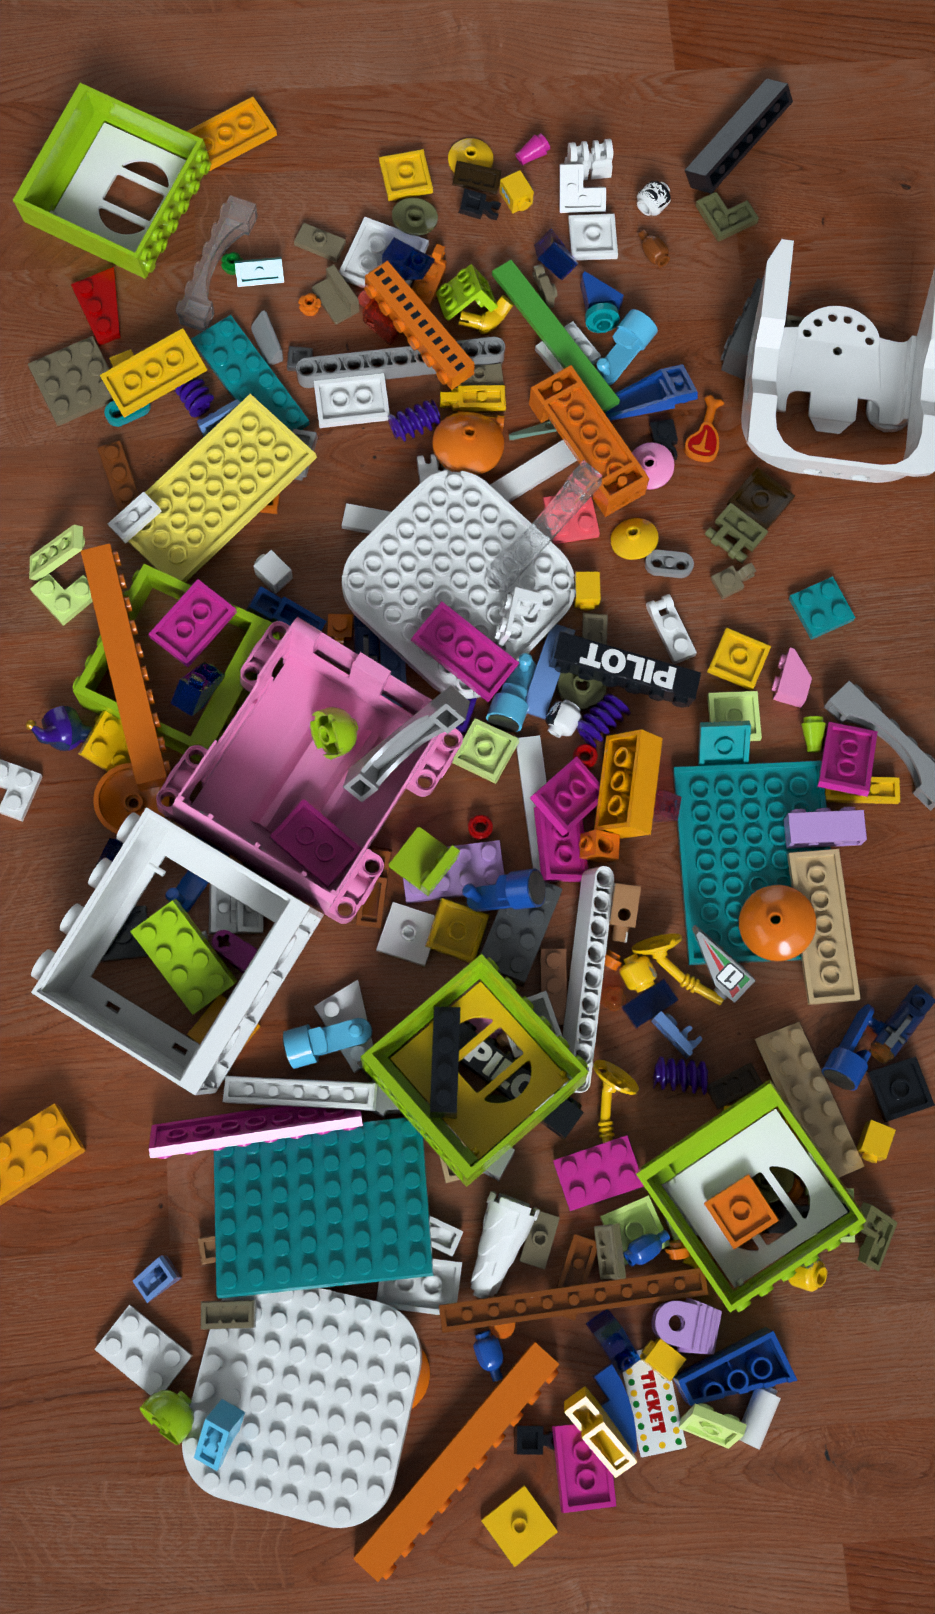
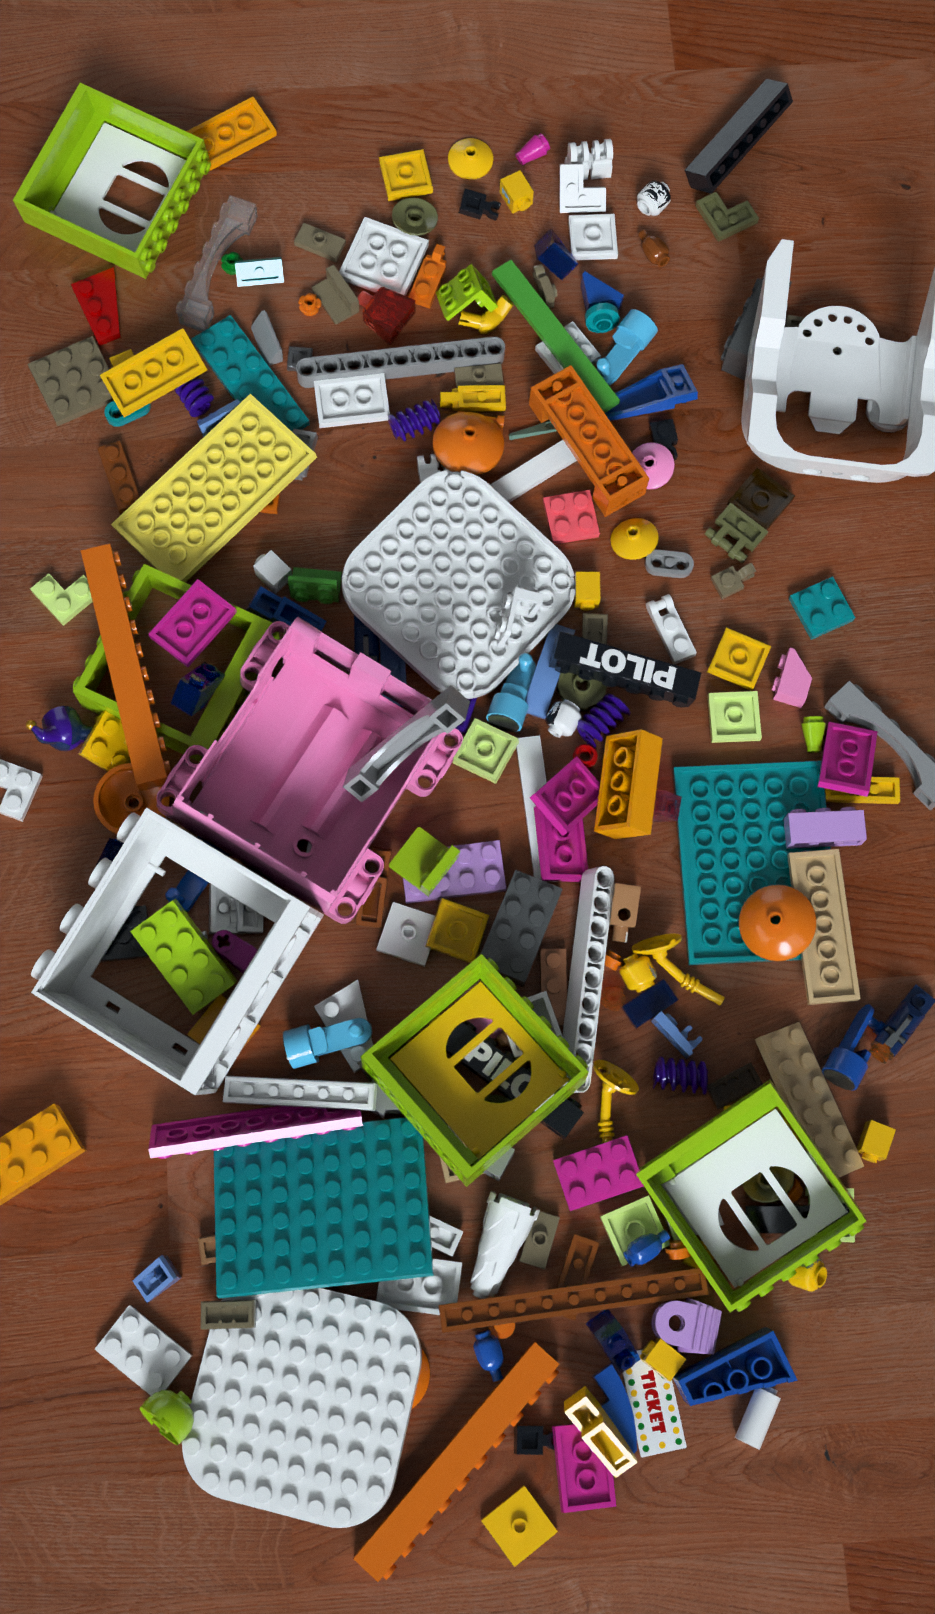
(56, 552): yellowish green plate -> none
(134, 517): white plate -> none
(218, 1434): medium azure arch -> none
(315, 585): none -> bright green bracket
(315, 843): dark pink plate -> none
(334, 731): lime cylinder -> none
(340, 627): orange plate -> none
(362, 518): white tile -> none
(407, 260): clear blue slope -> none
(418, 325): orange brick -> none
(445, 1062): black arch -> none
(464, 651): dark pink plate -> none
(476, 177): dark brown plate -> none
(480, 819): red plate -> none
(514, 890): blue piece -> none
(522, 552): clear arch -> none
(599, 846): orange brick -> none
(610, 1252): dark tan plate -> none
(704, 444): orange piece -> none
(712, 1426): yellowish green plate -> none
(724, 743): teal plate -> none
(726, 973): slope -> none
(741, 1211): orange plate -> none
(879, 1233): olive plate -> none
(900, 1089): black plate -> none

